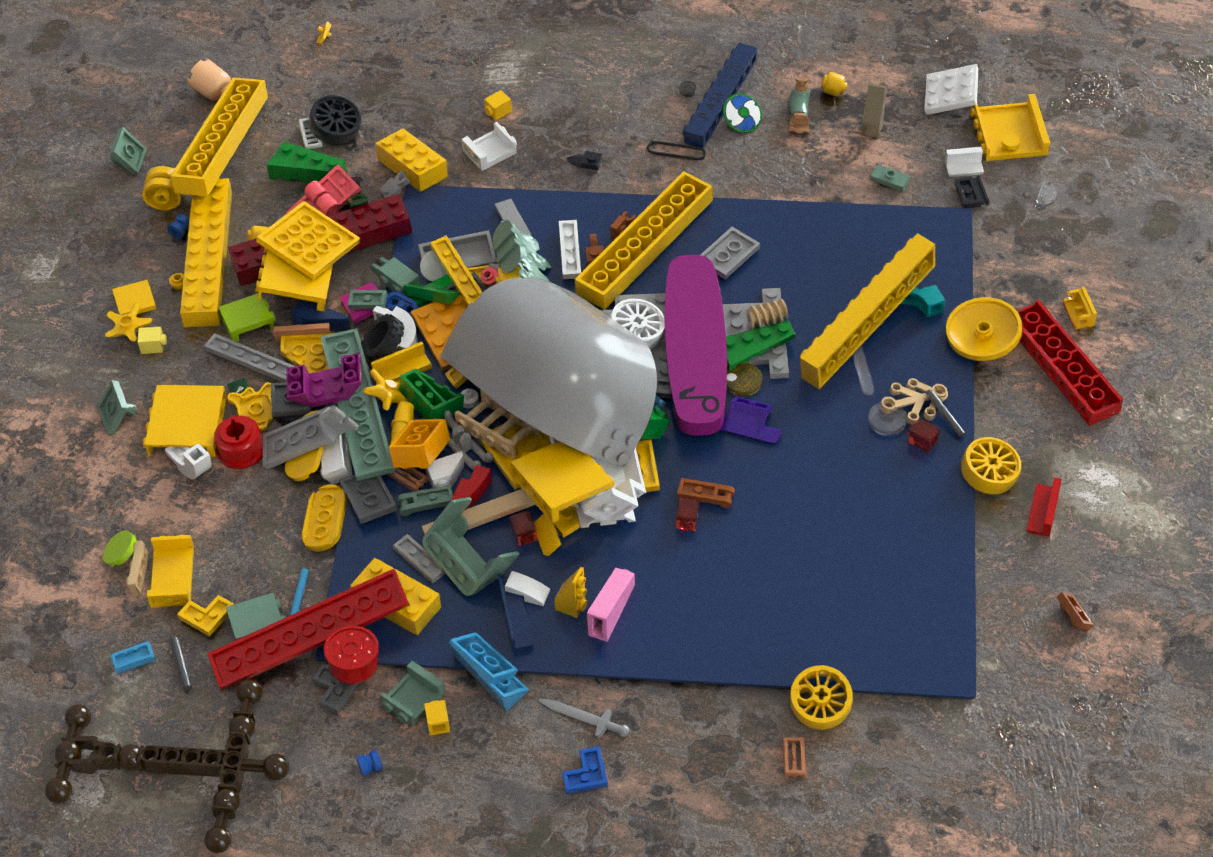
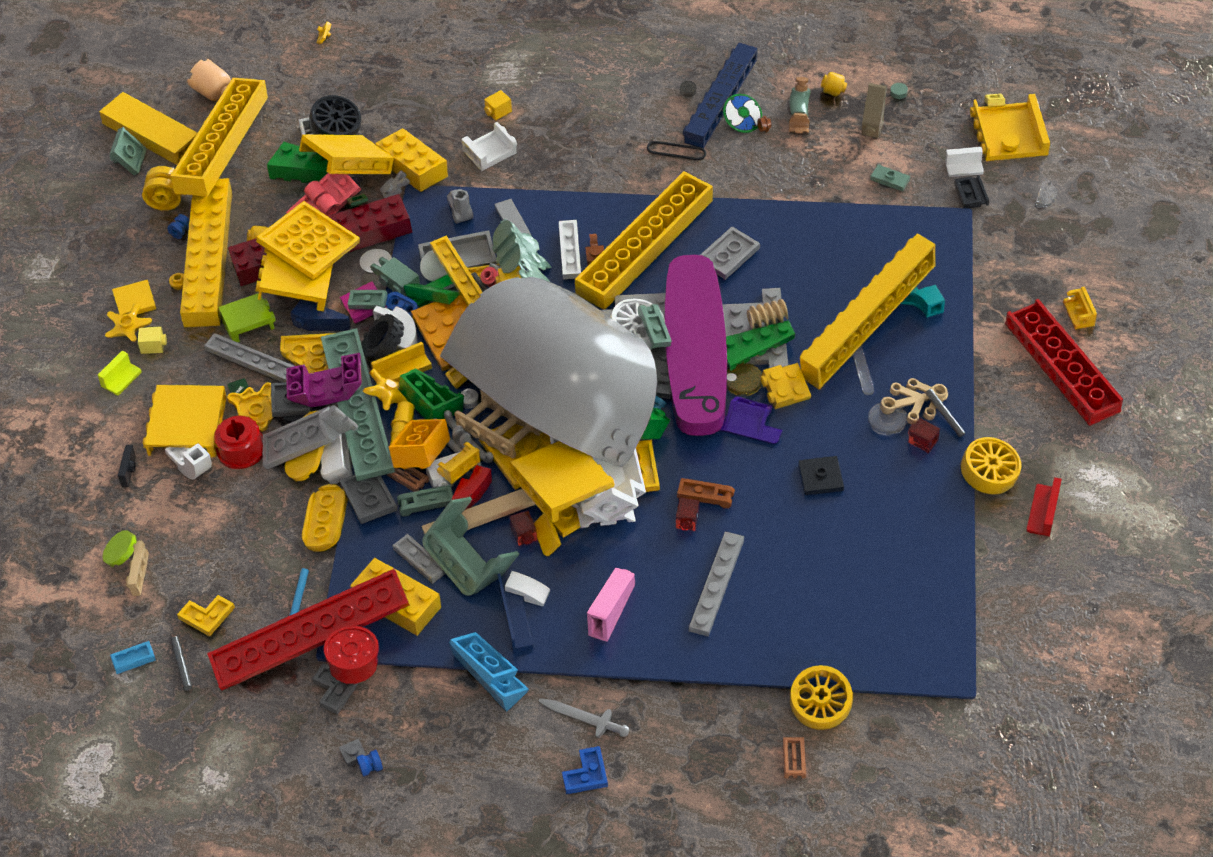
(114, 407): sand green tile -> none
(118, 374): none -> neon yellow panel
(127, 466): none -> black plate
(132, 757): dark brown piece -> none
(148, 126): none -> yellow brick
(171, 571): yellow panel -> none
(254, 614): sand green brick -> none
(307, 329): nougat tile -> none
(348, 154): none -> yellow panel
(351, 751): none -> flat silver plate
(372, 256): none -> white sticker
(411, 693): sand green panel -> none
(437, 717): yellow brick -> none
(460, 205): none -> light grey piece
(460, 463): none -> yellow hinge
(572, 594): yellow slope -> none
(589, 160): black plate -> none
(620, 224): dark orange plate -> none
(654, 325): none -> sand green plate
(716, 584): none -> light grey plate
(764, 124): none -> dark orange plate
(785, 385): none -> yellow plate
(821, 475): none -> black plate
(899, 90): none -> sand green tile
(951, 89): white plate -> none
(983, 329): yellow dish -> none
(994, 99): none -> light yellow tile
(1071, 606): dark orange plate -> none

